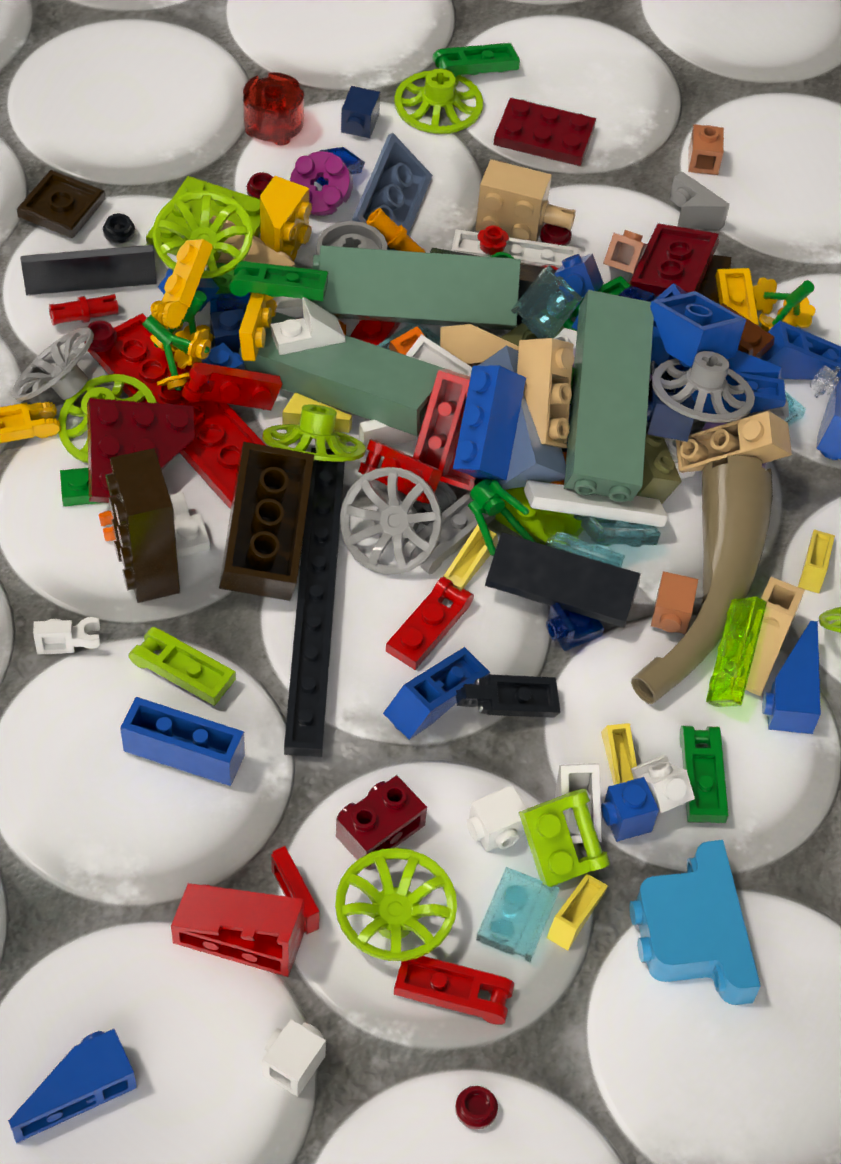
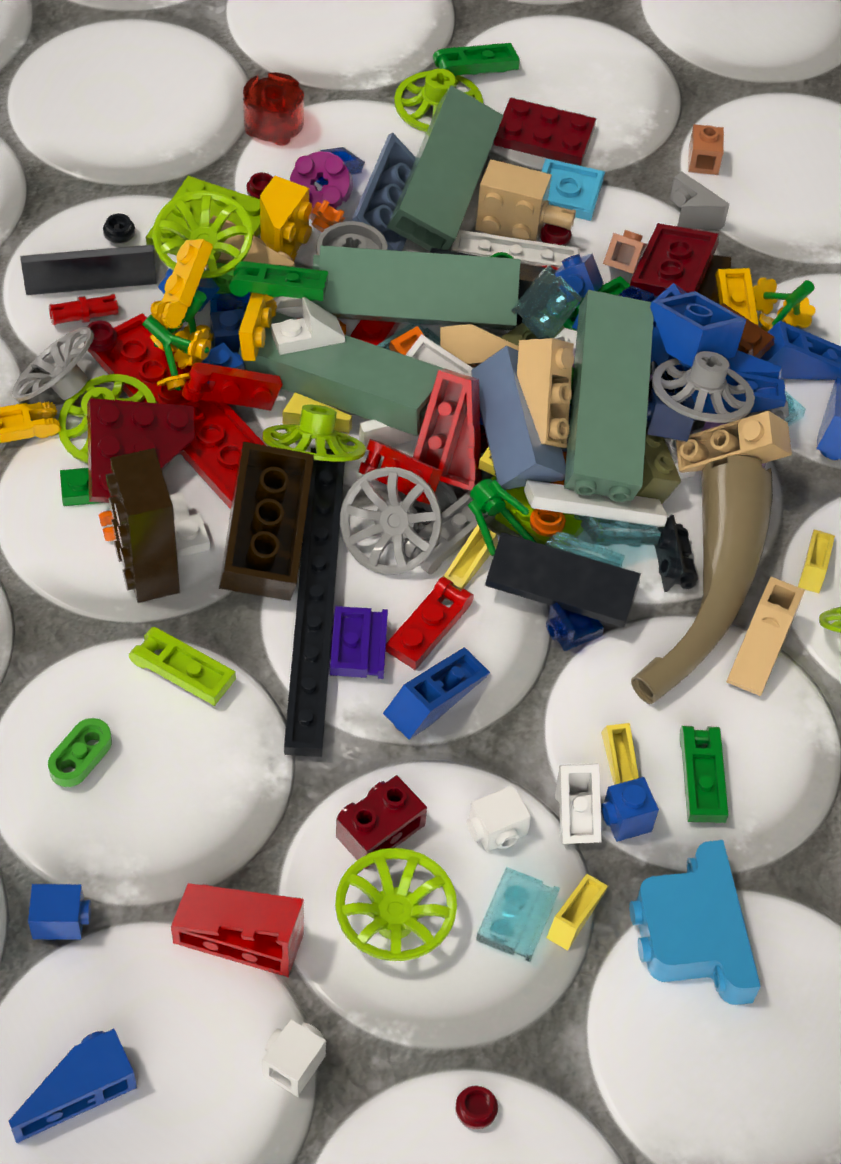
(58, 911): none -> blue brick
(61, 204): dark brown plate -> none
(61, 637): white plate -> none
(79, 755): none -> bright green plate
(183, 741): blue brick -> none
(294, 886): red tile -> none
(325, 216): none -> orange plate
(358, 642): none -> dark purple plate
(360, 112): dark blue brick -> none
(395, 235): light orange pin -> none
(445, 171): none -> sand green brick
(454, 988): red plate -> none
(489, 422): blue brick -> none
(492, 239): red plate -> none
(512, 696): black hinge -> none
(544, 528): none -> orange plate
(552, 842): lime plate -> none
(574, 187): none -> medium azure tile
(666, 782): white brick -> none
(670, 550): none -> black hinge
(674, 602): nougat brick -> none
(736, 652): clear neon green plate -> none
(795, 693): blue slope -> none
(825, 381): clear plate -> none

